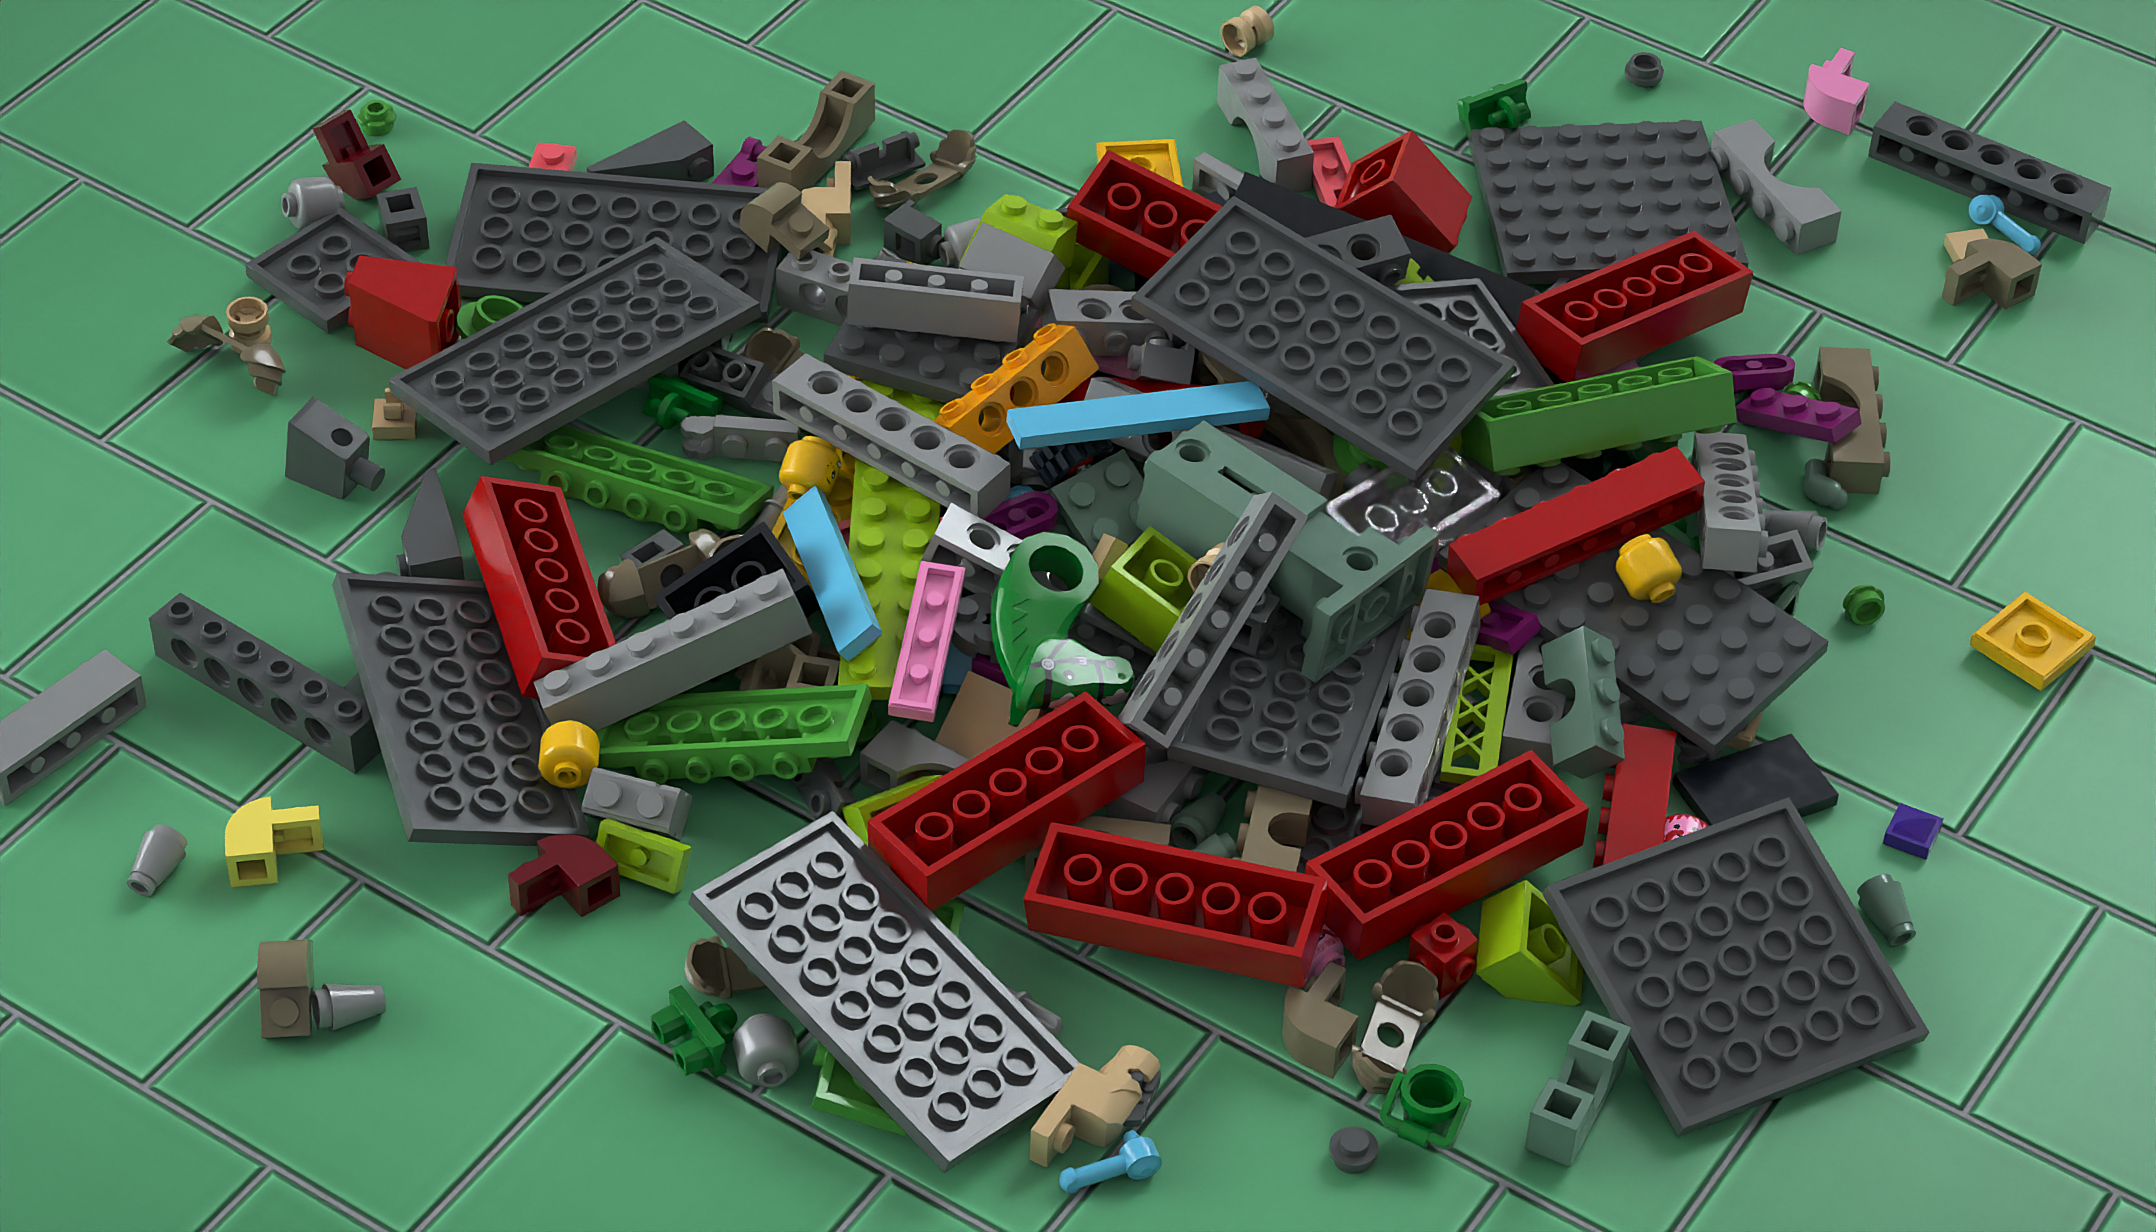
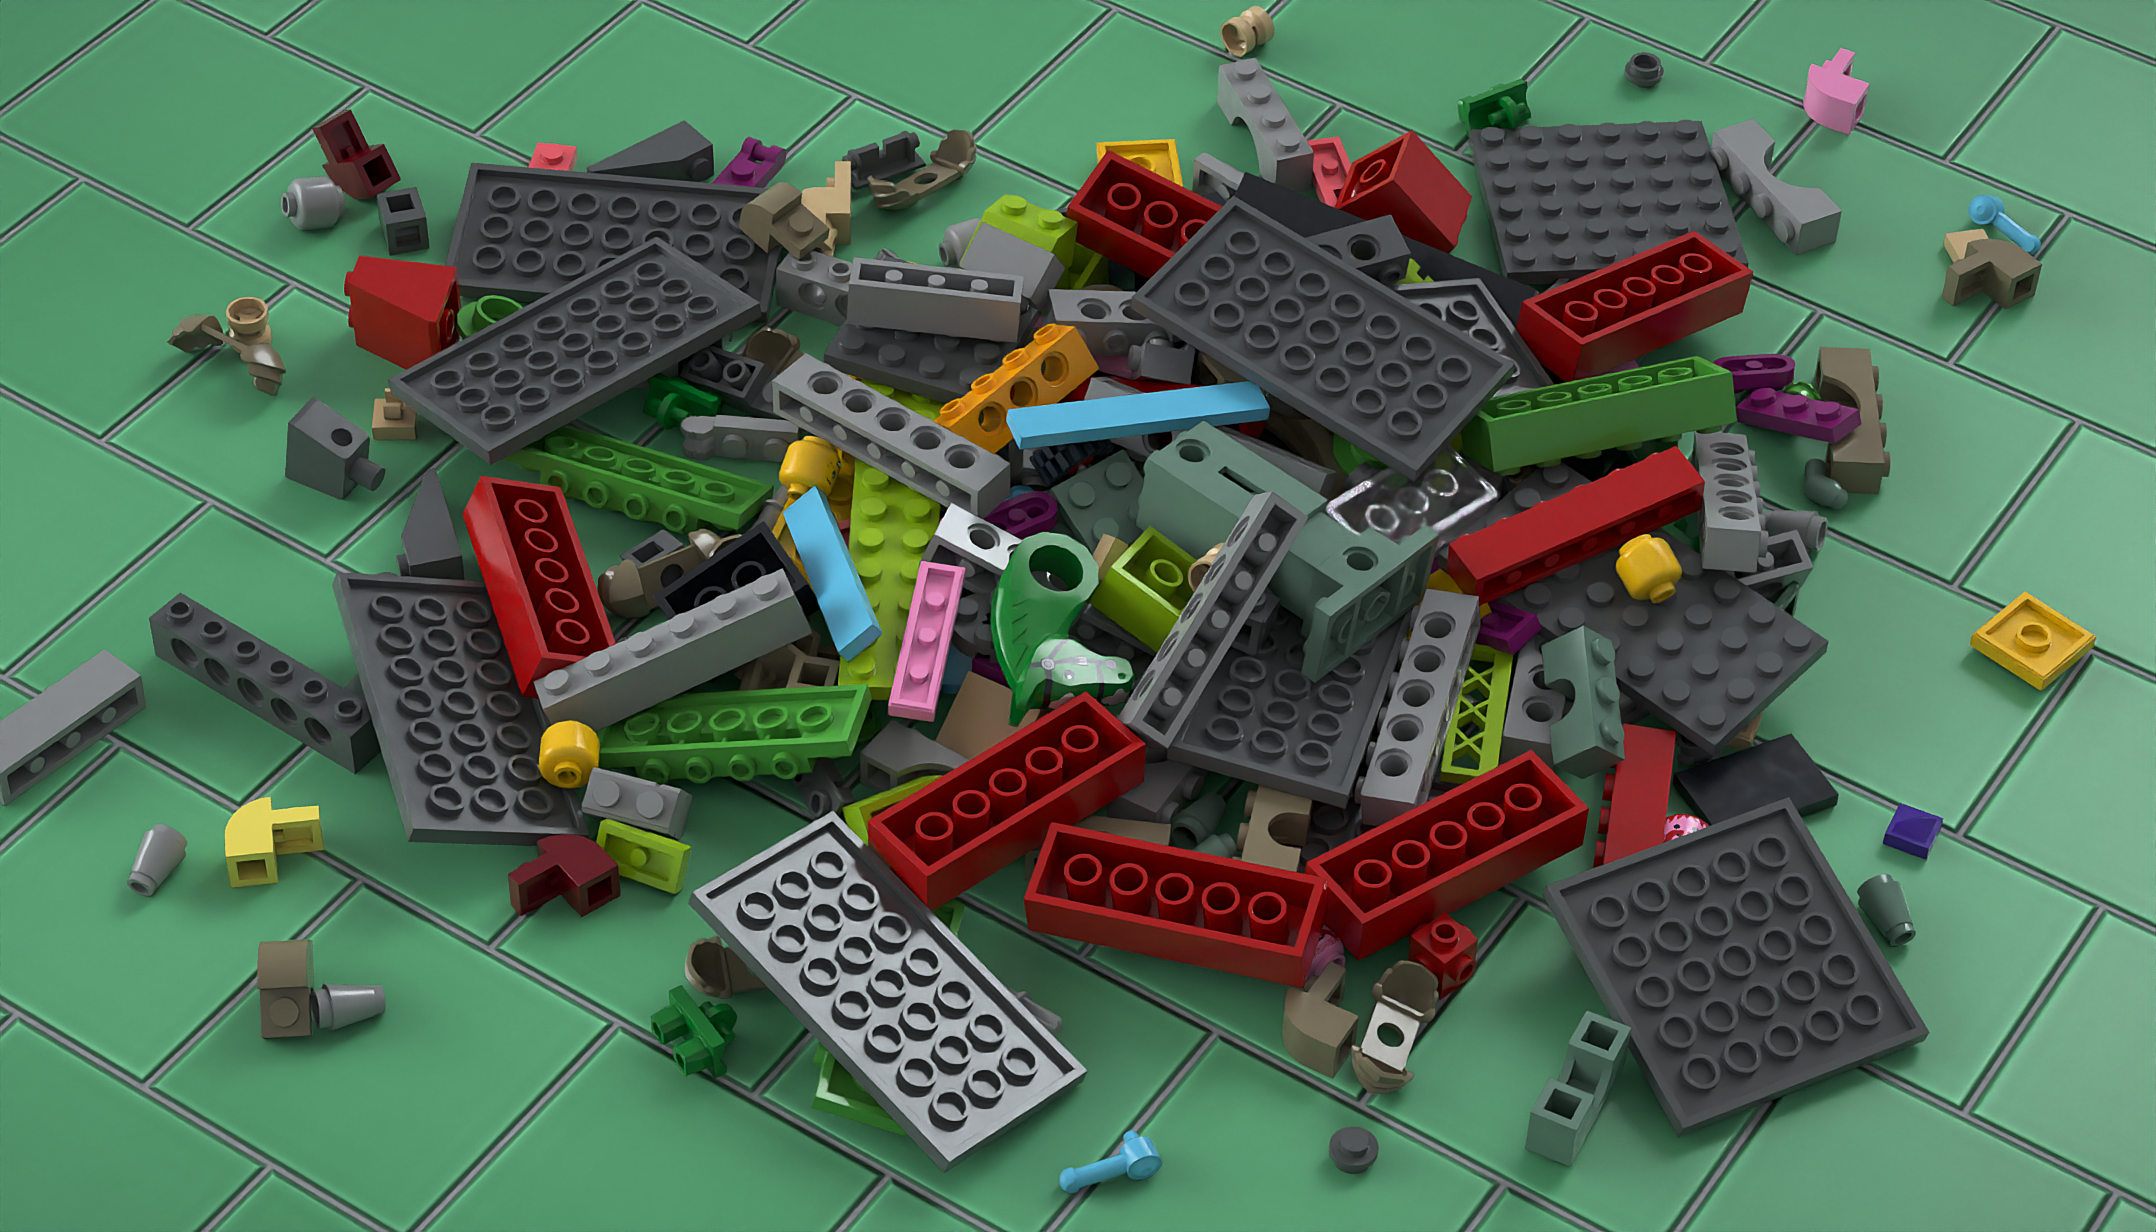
(313, 263): dark grey plate -> none
(376, 118): bright green plate -> none
(765, 1049): light grey head -> none
(840, 118): dark tan arch -> none
(912, 234): dark grey brick -> none
(1097, 1104): tan plate -> none
(1431, 1106): green piece -> none
(1526, 949): lime slope -> none
(1864, 604): bright green plate -> none
(1985, 167): dark grey brick -> none

